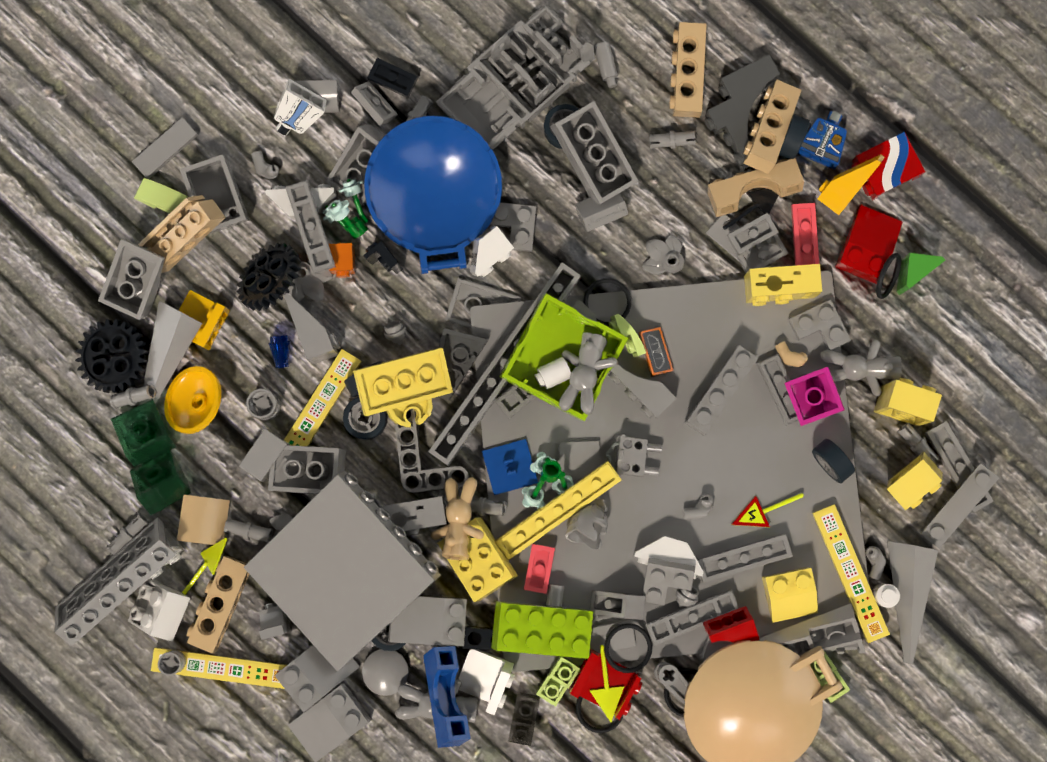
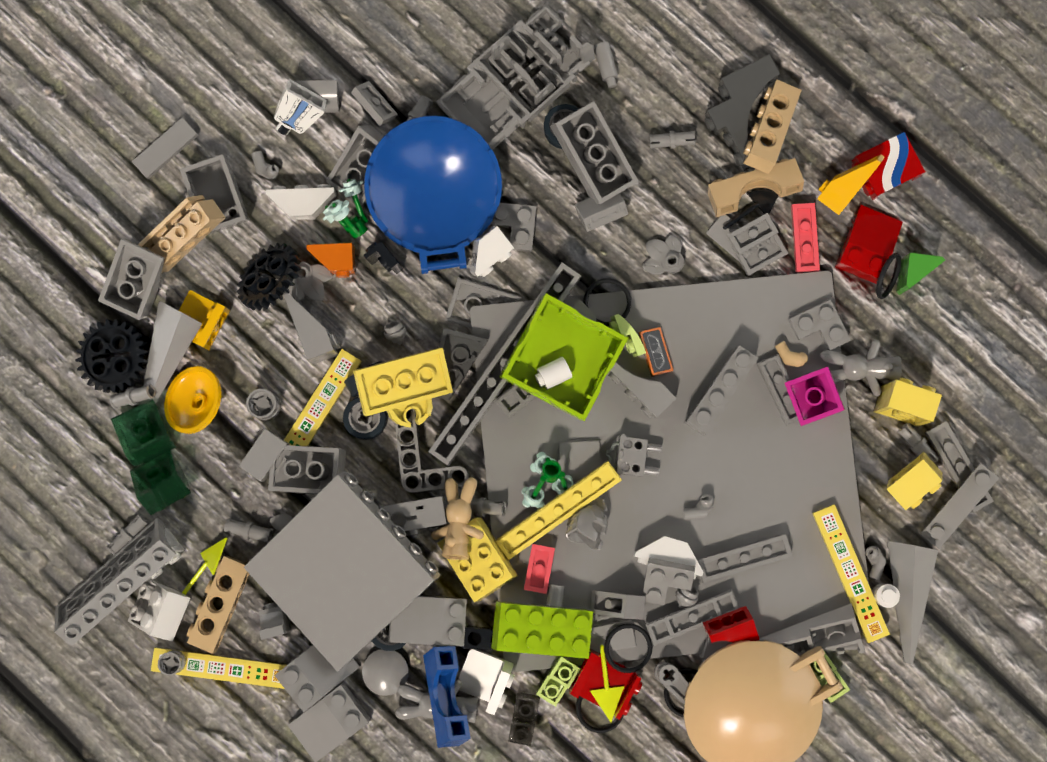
(158, 195): yellowish green slope -> none
(202, 519): tan slope -> none
(280, 350): clear blue cone -> none
(310, 227): light grey plate -> none
(392, 78): black plate -> none
(509, 467): blue piece -> none
(584, 376): light grey animal -> none
(696, 36): tan brick -> none
(754, 515): piece -> none
(782, 284): light yellow piece -> none
(791, 594): light yellow slope -> none
(794, 137): black wheel -> none
(825, 141): torso -> none
(833, 460): black wheel -> none

